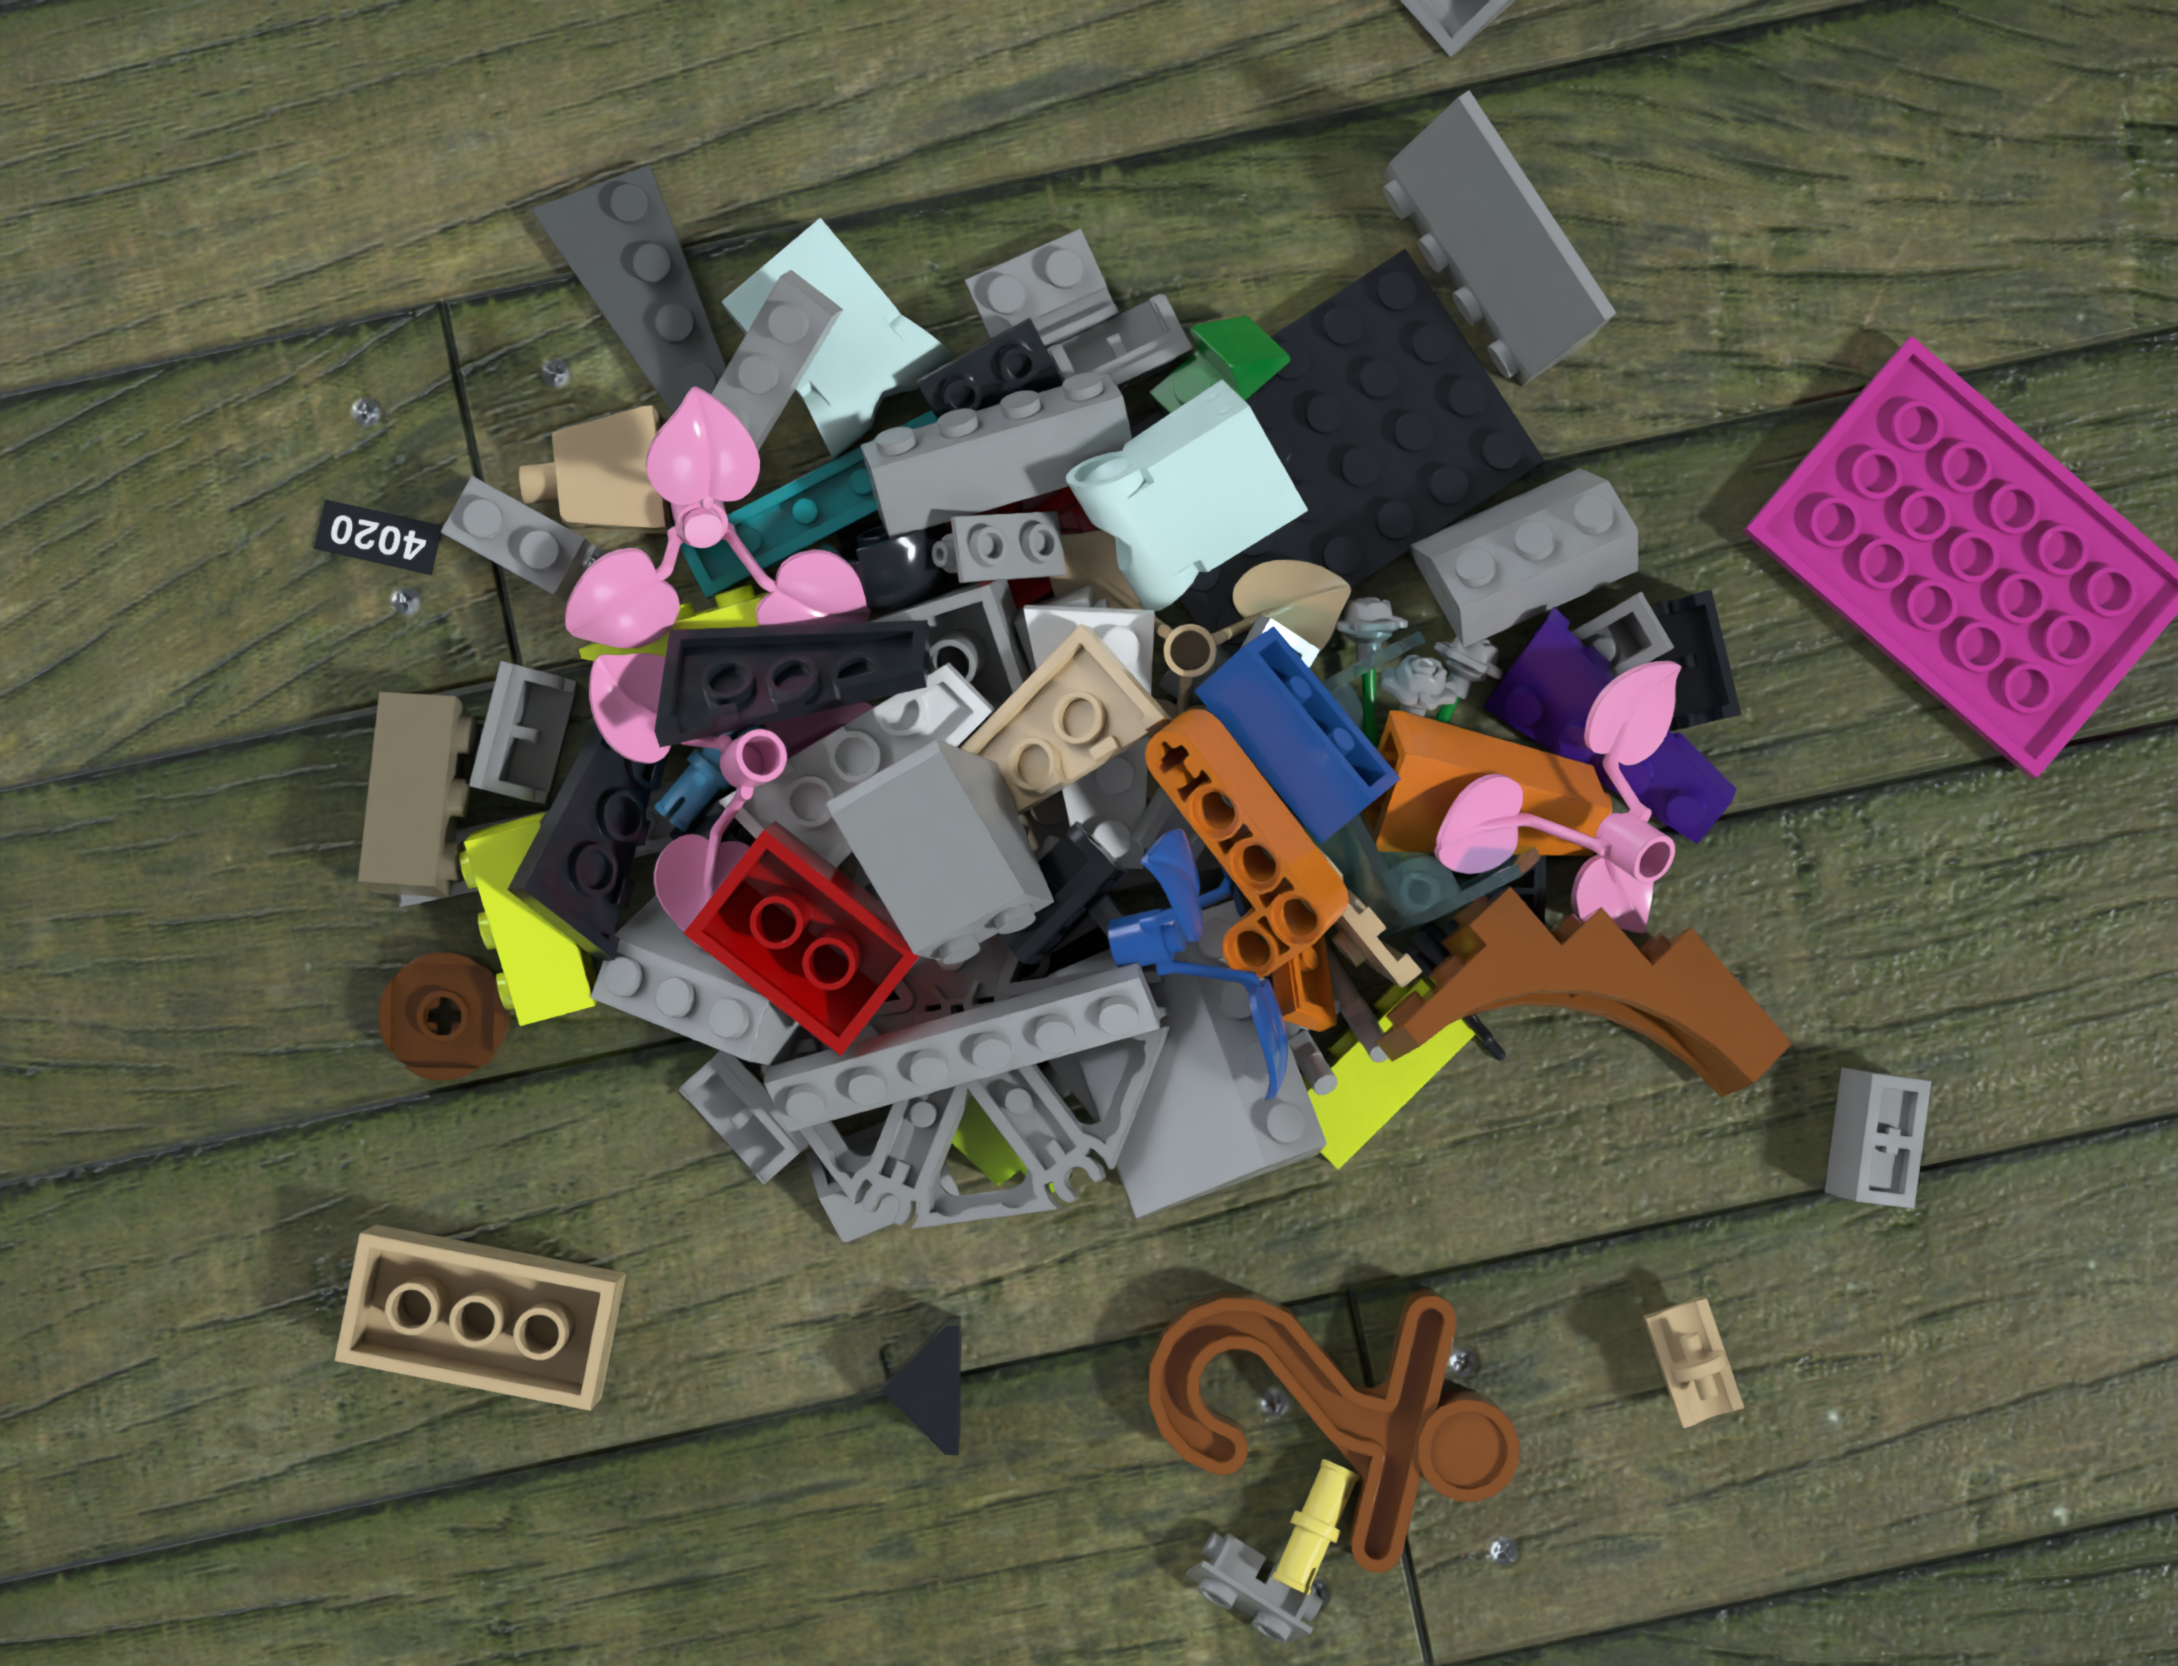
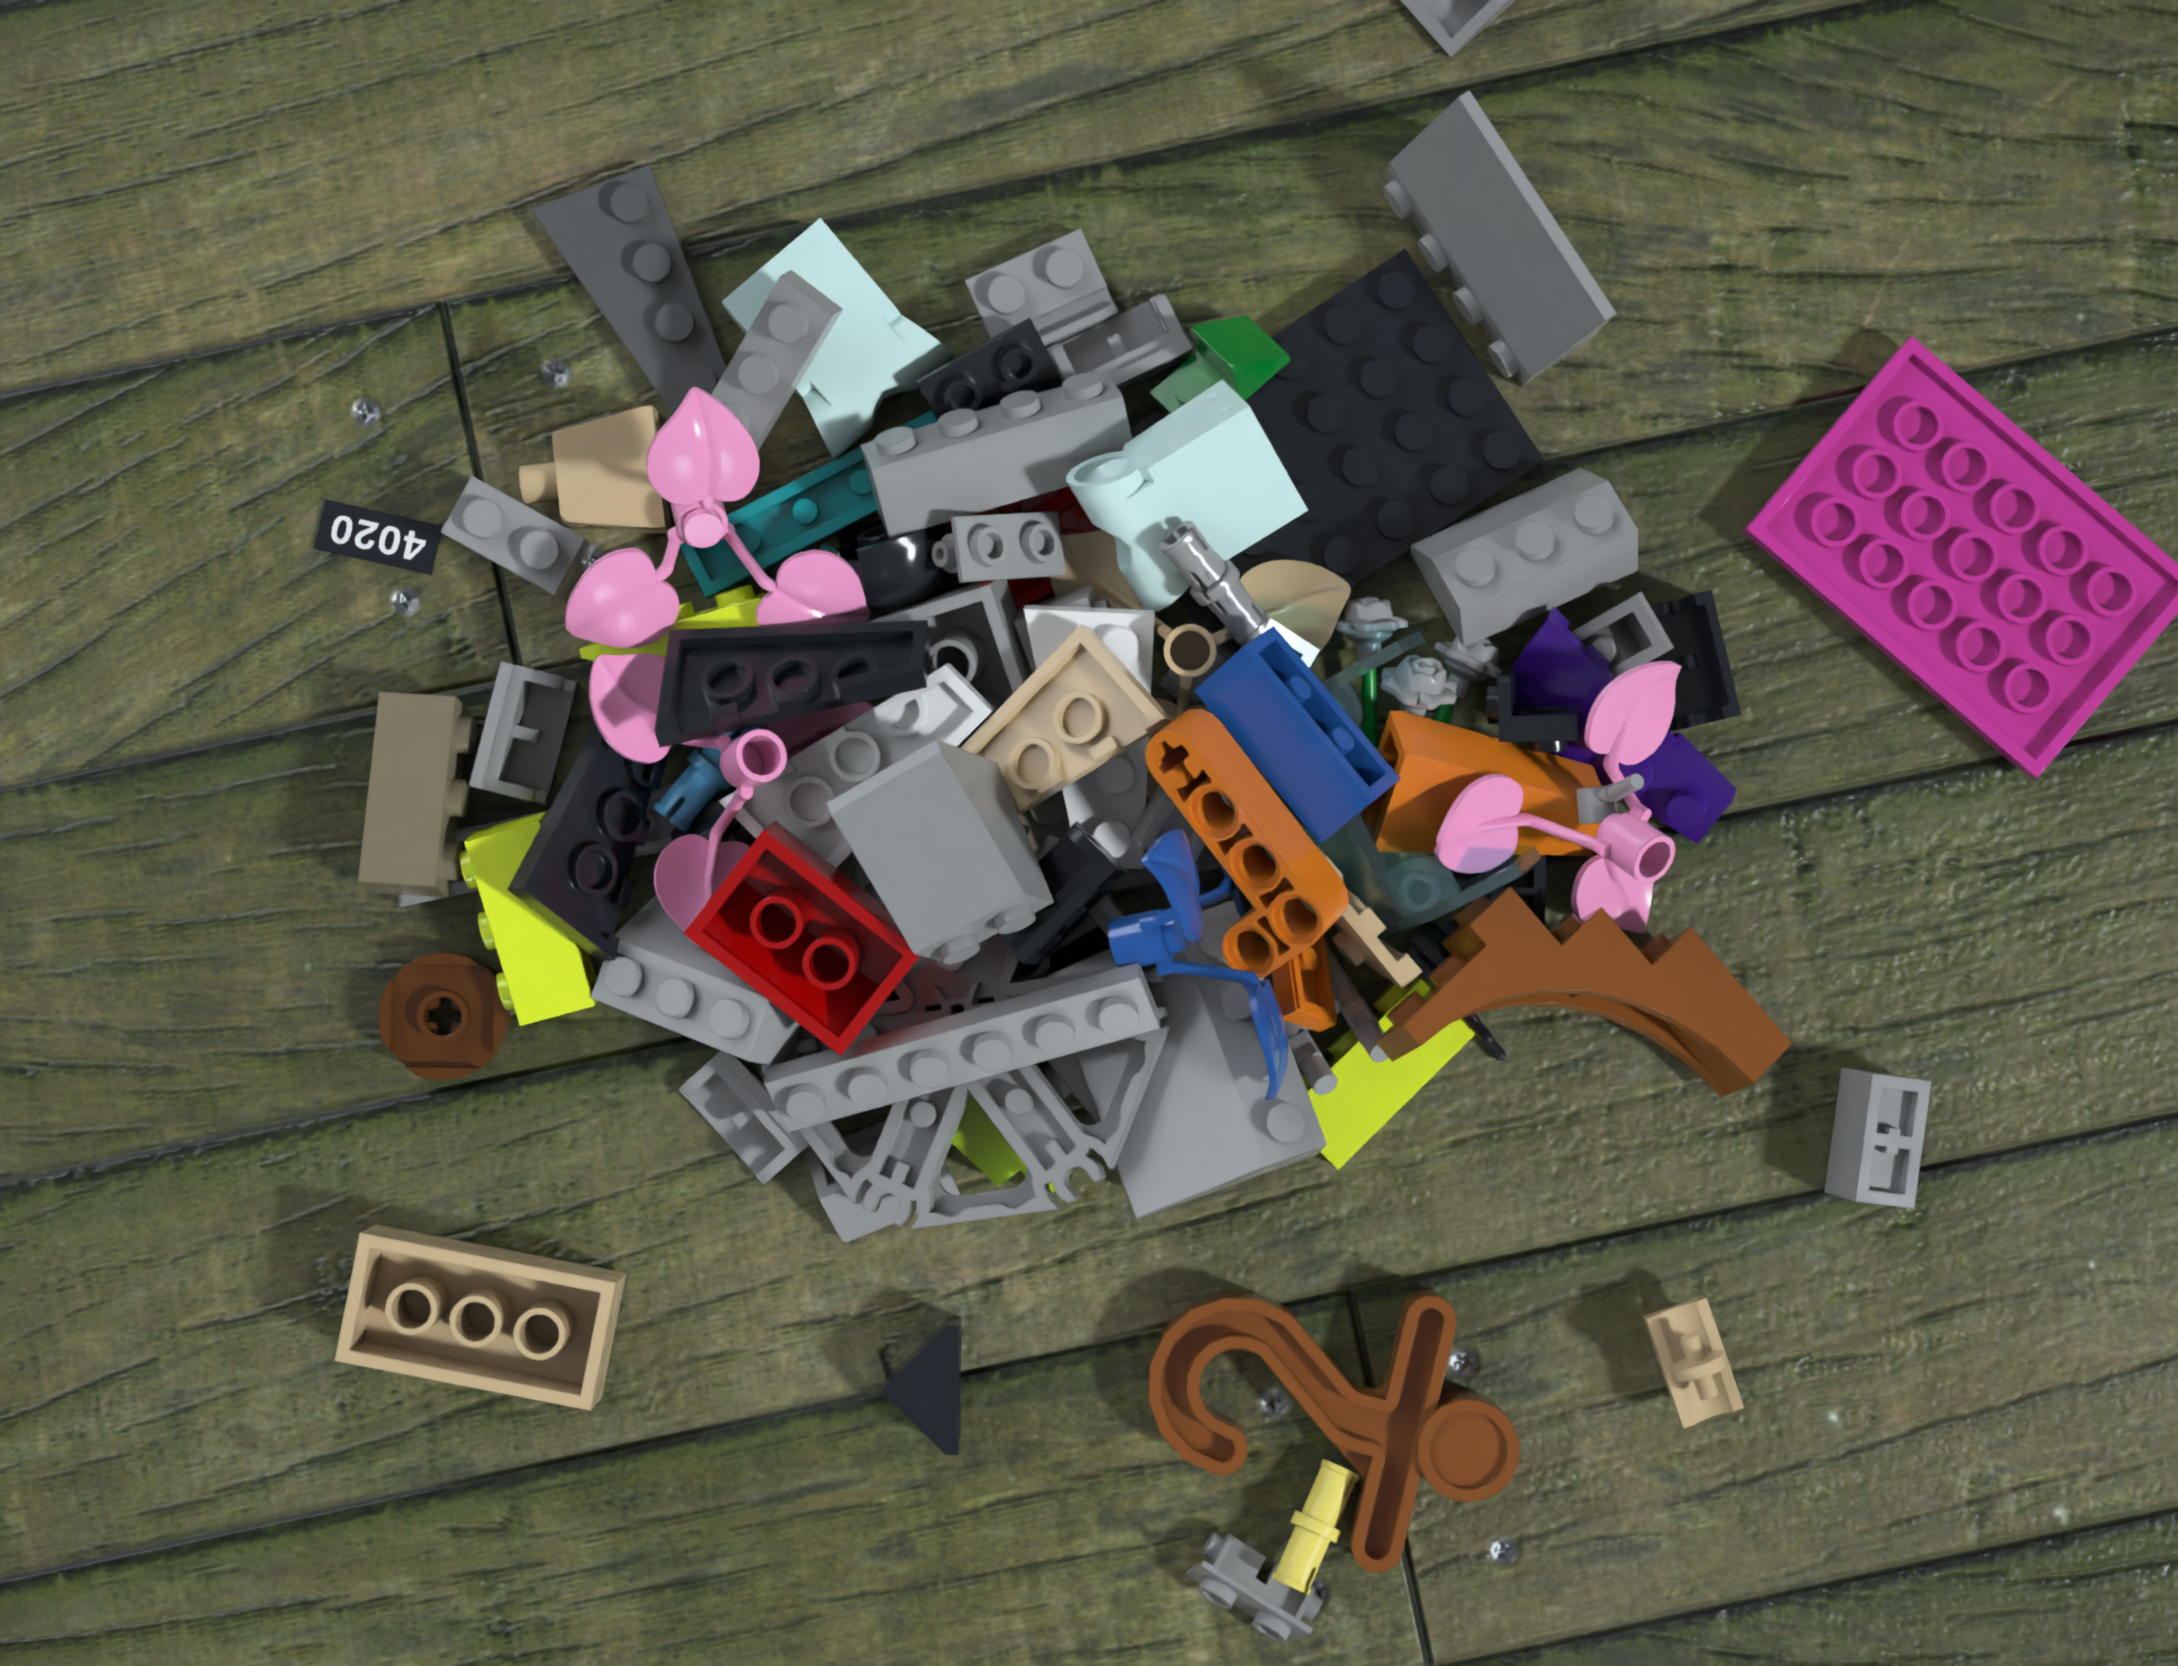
(1214, 582): none -> light grey pin
(1542, 726): none -> black bracket
(1600, 802): none -> light grey hand

